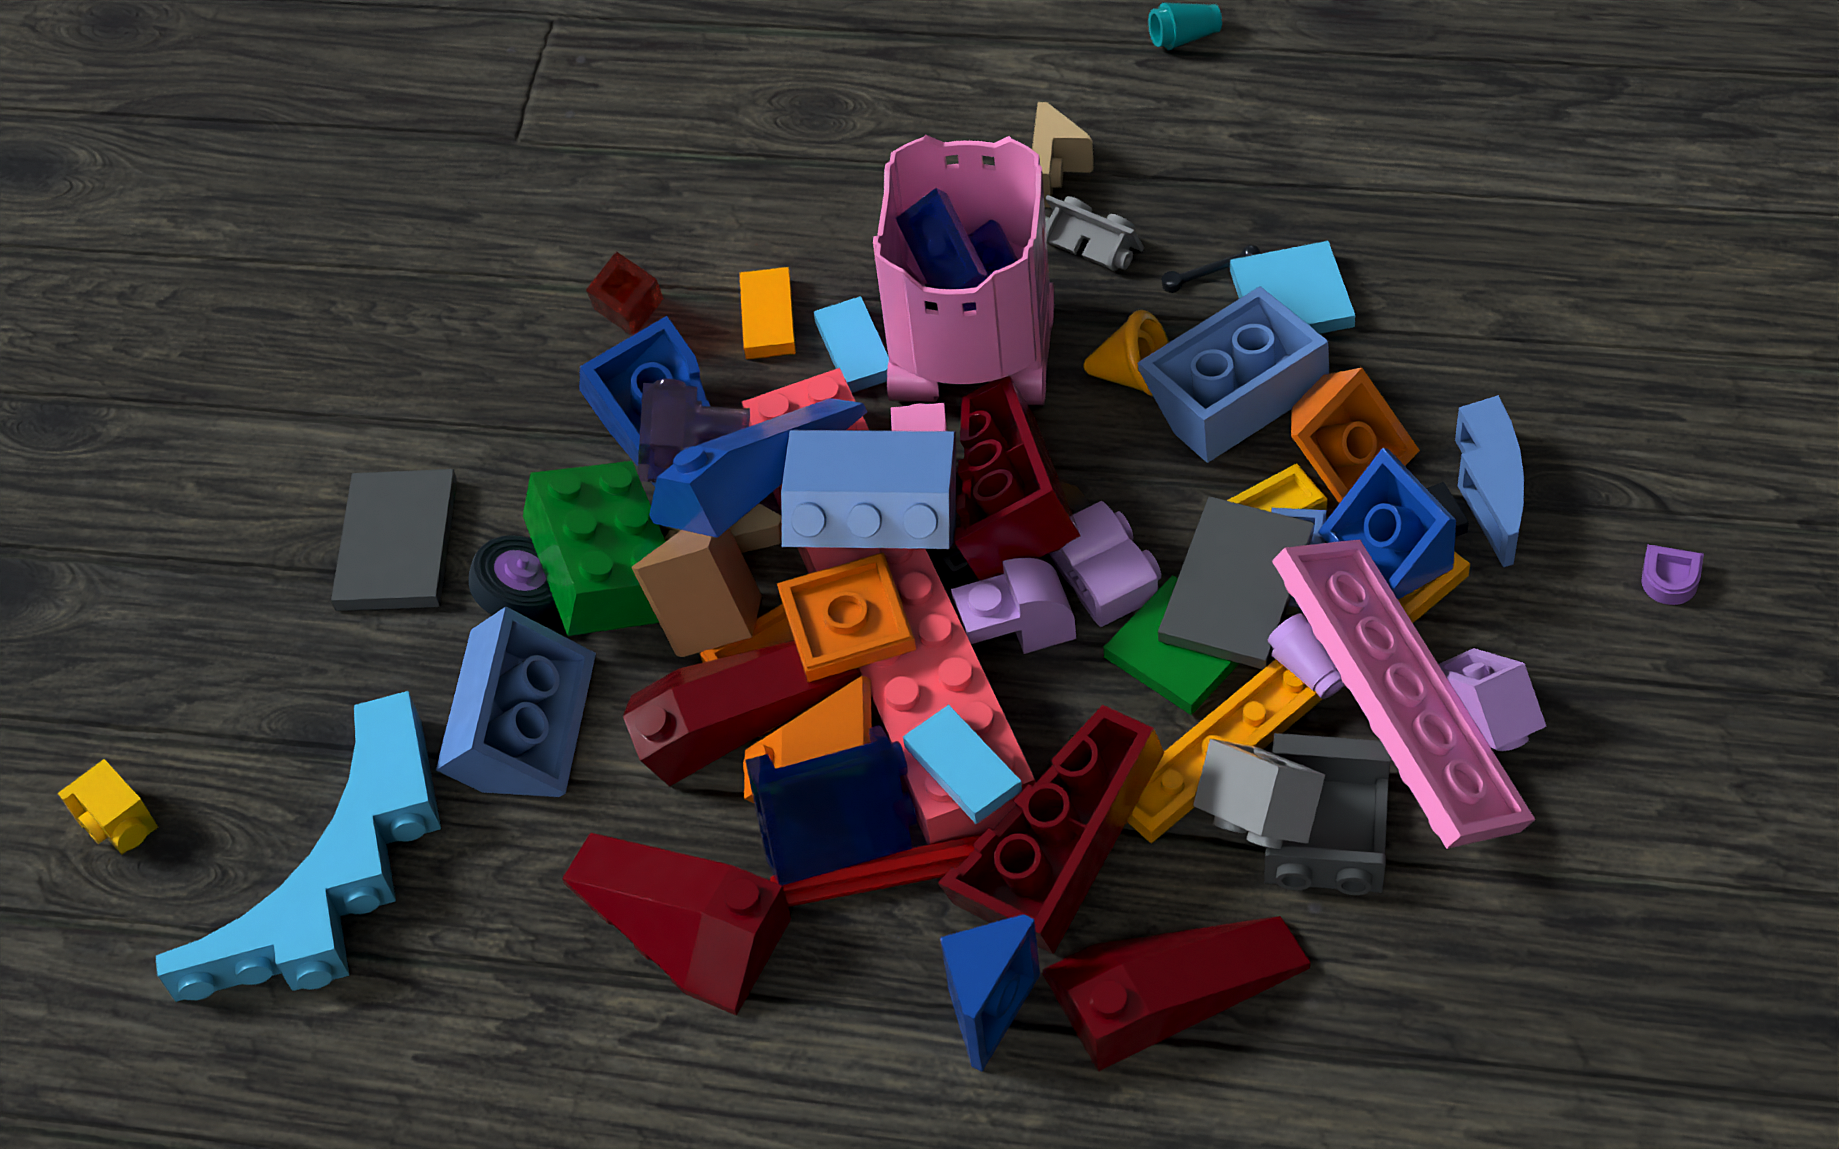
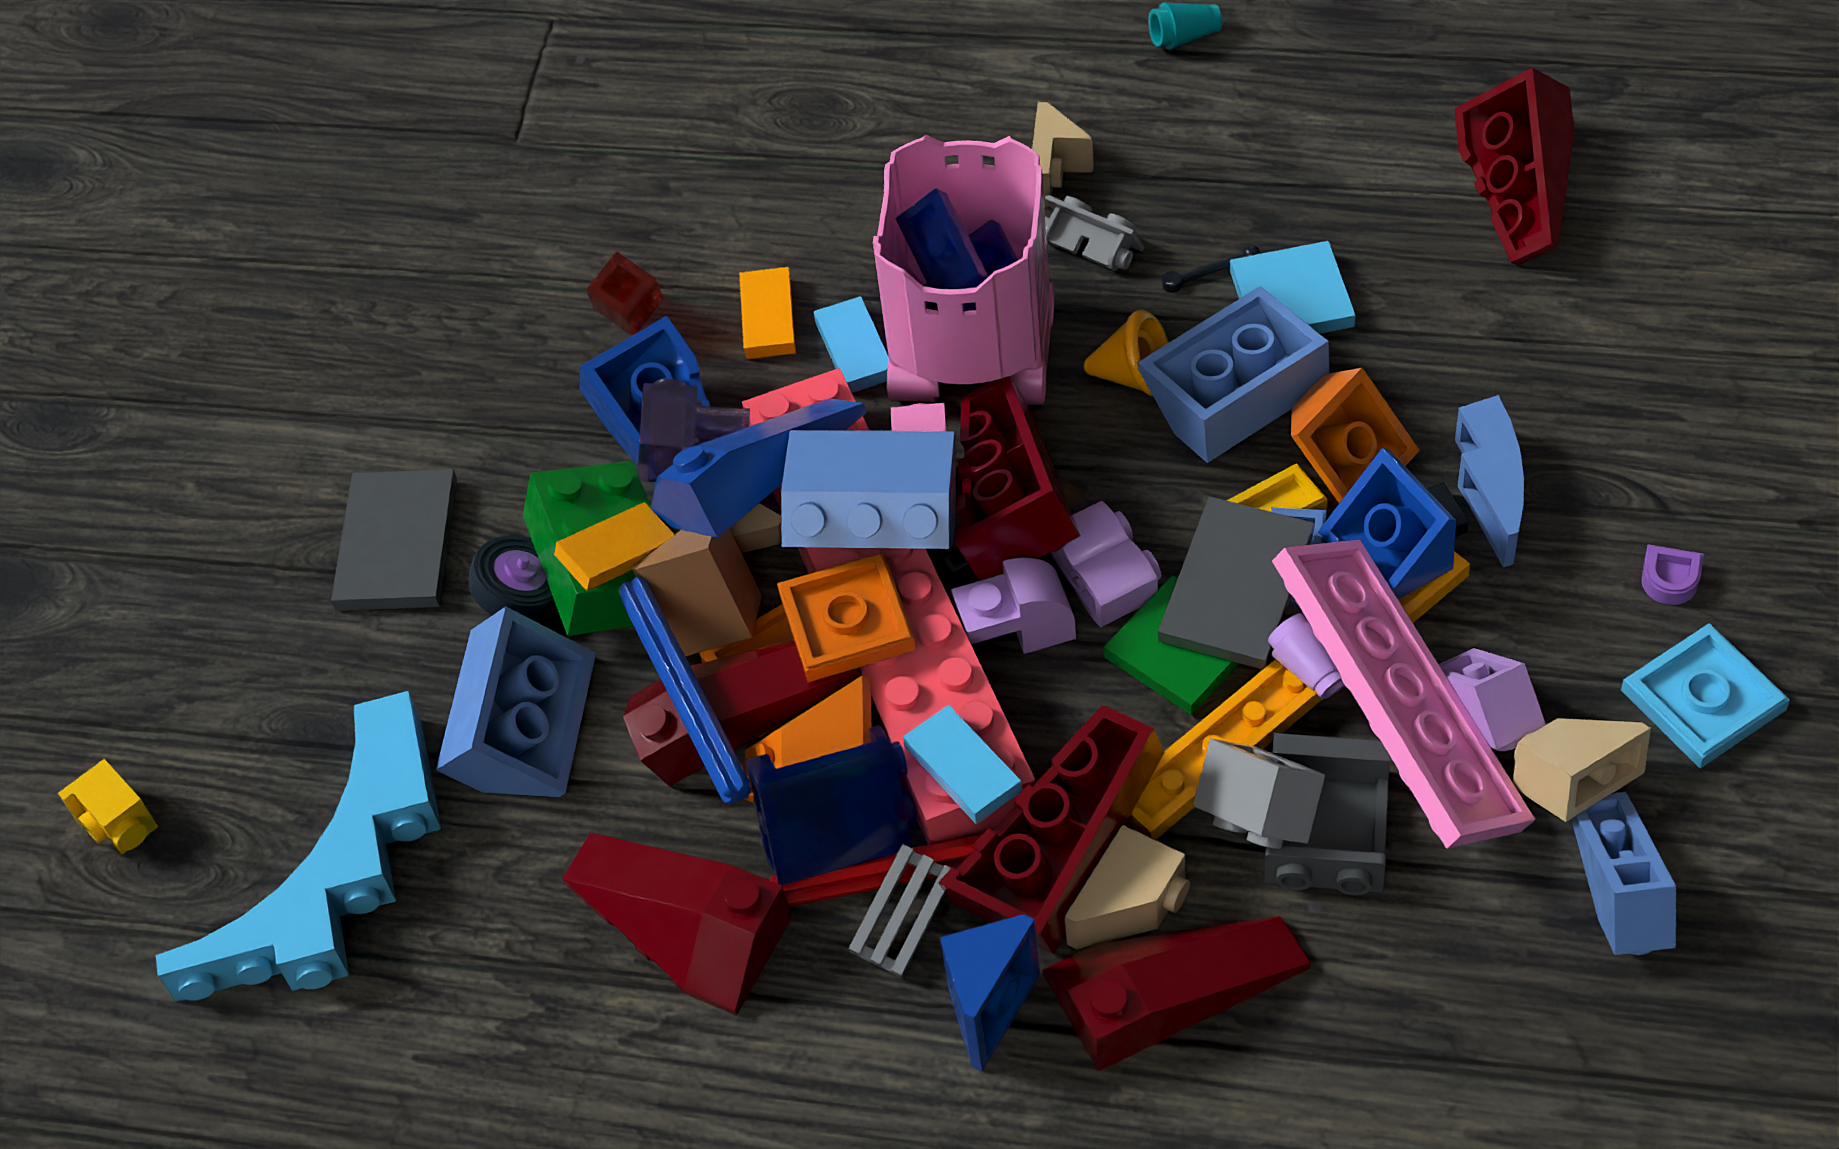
(612, 545): none -> light orange tile
(685, 691): none -> blue axle
(924, 866): none -> light grey tile
(1127, 891): none -> tan slope
(1521, 156): none -> dark red wedge
(1579, 762): none -> tan slope
(1626, 877): none -> medium blue slope
(1704, 695): none -> medium azure tile

